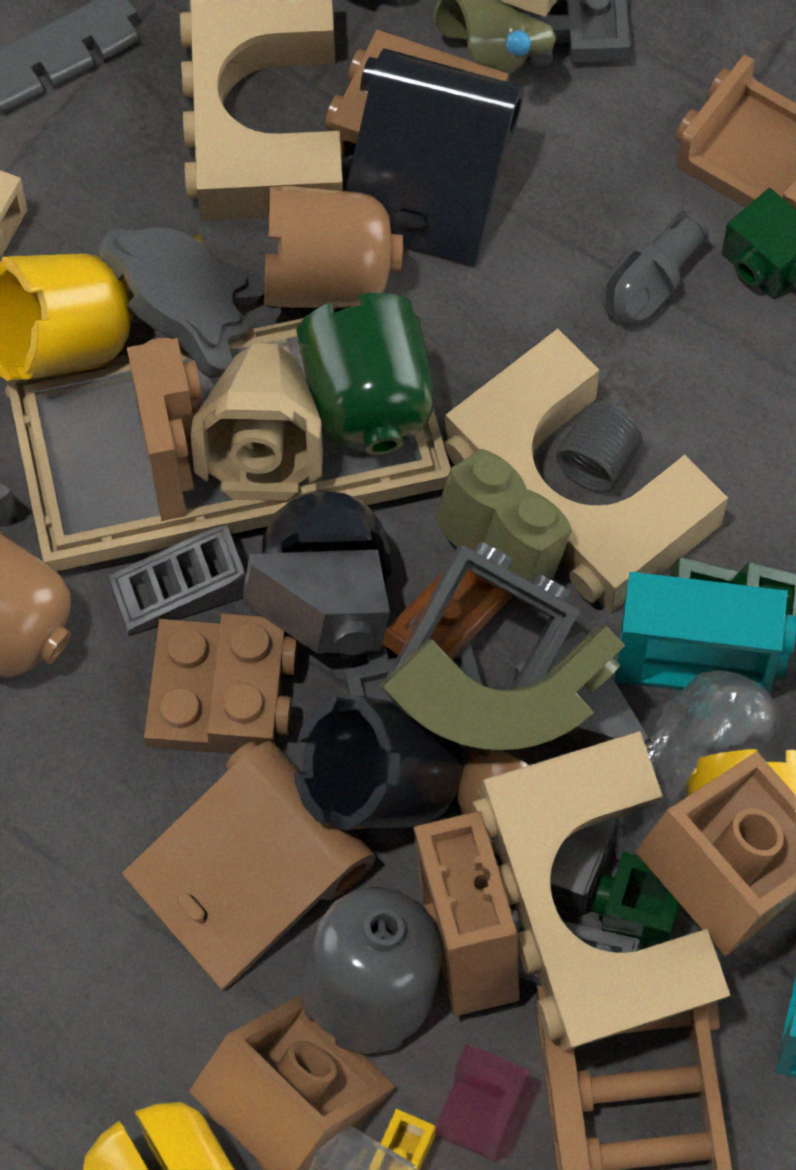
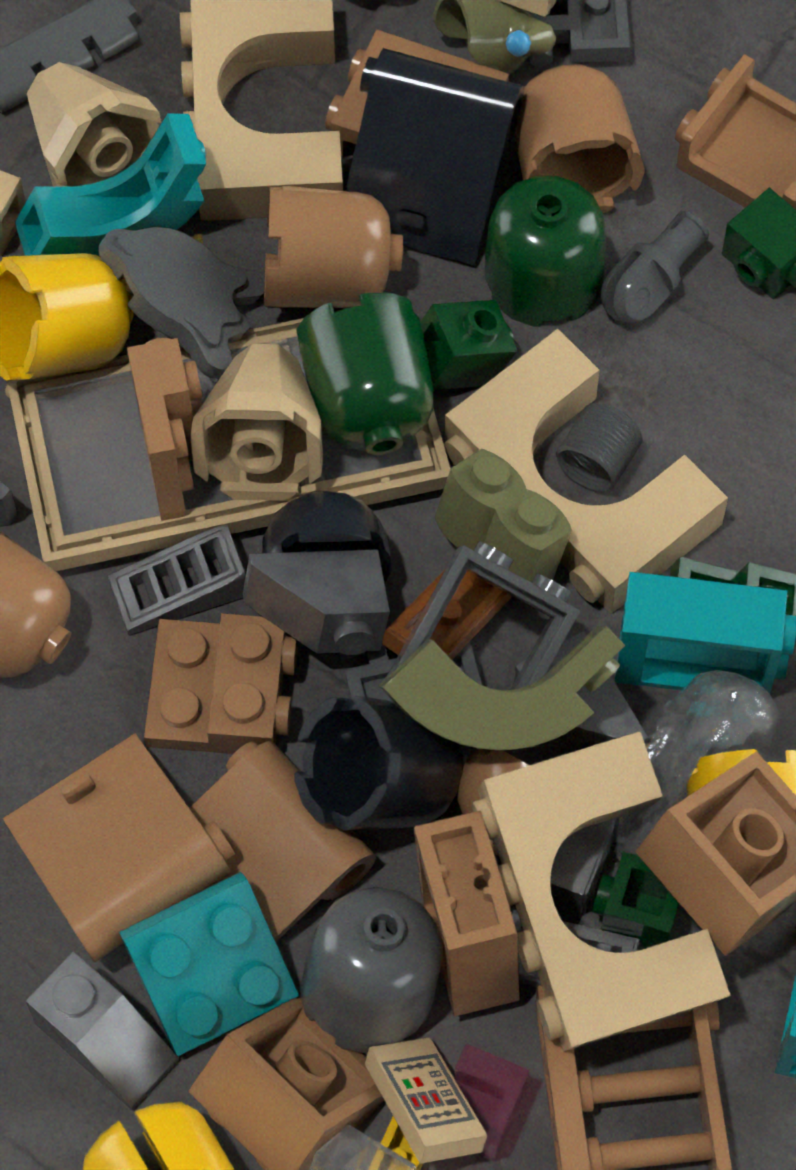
(88, 124): none -> tan cone
(101, 1030): none -> flat silver slope
(117, 845): none -> medium nougat door
(150, 193): none -> teal arch
(209, 963): none -> teal plate
(425, 1100): none -> tan tile
(466, 343): none -> dark green brick
(545, 250): none -> dark green cylinder
(580, 131): none -> medium nougat cylinder

